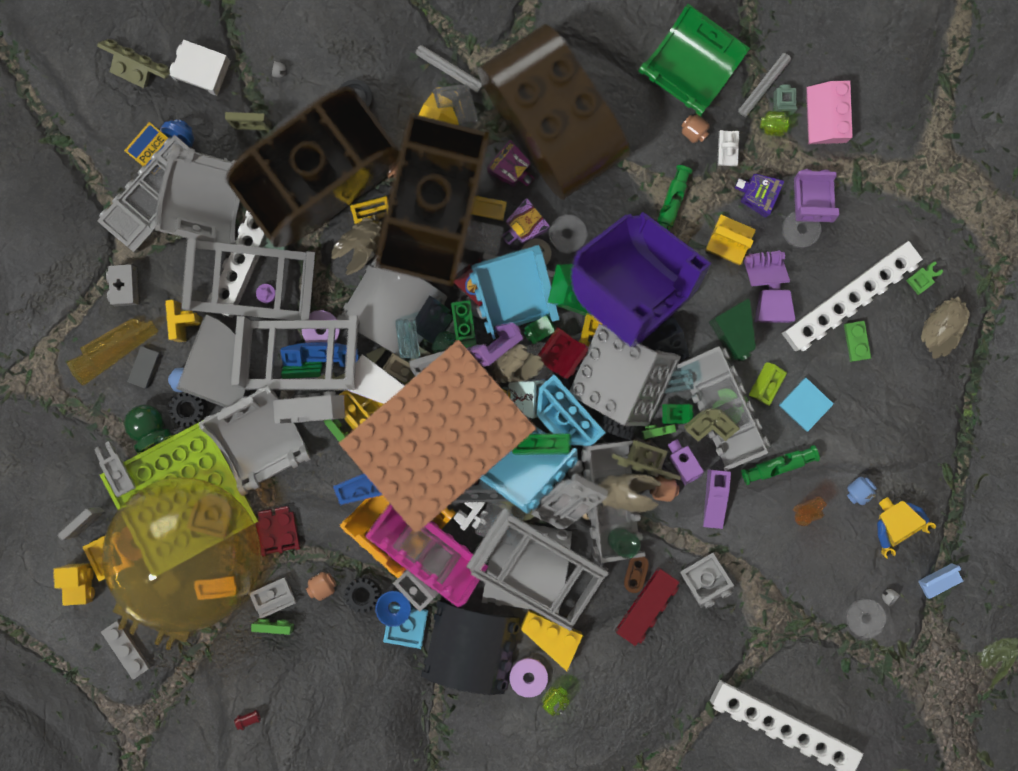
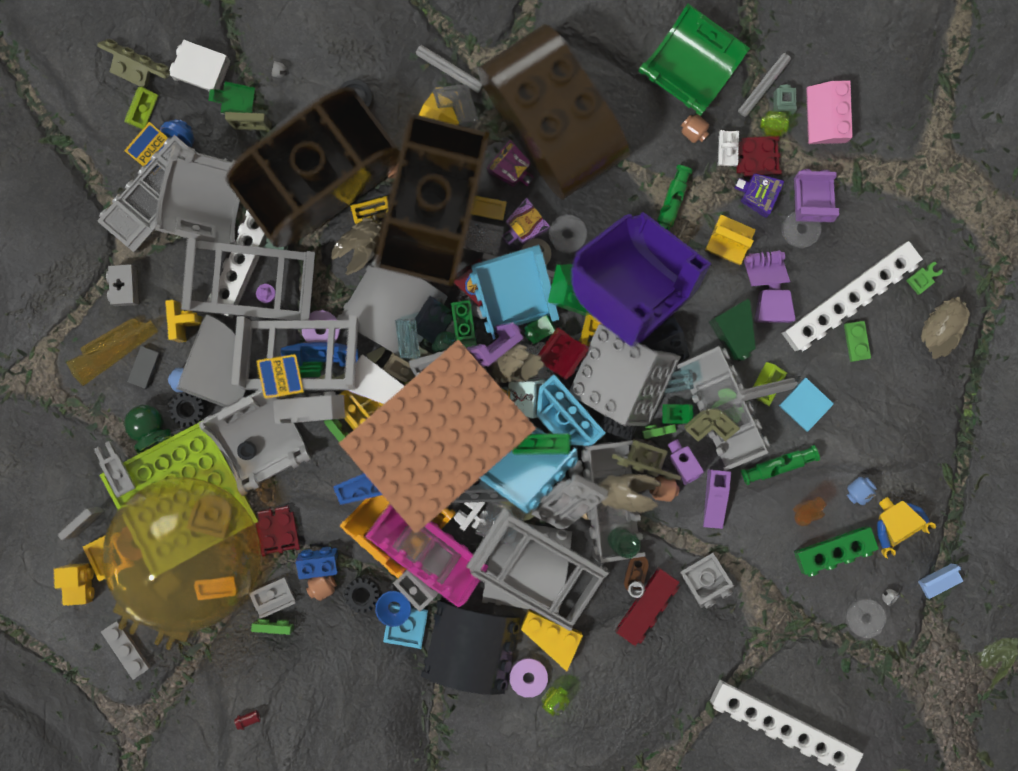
(141, 108): none -> lime slope
(233, 98): none -> green piece
(246, 450): none -> black plate
(279, 376): none -> piece
(316, 563): none -> blue bracket
(636, 592): none -> light grey hinge
(759, 156): none -> dark red plate
(766, 389): none -> light grey axle
(806, 555): none -> green brick

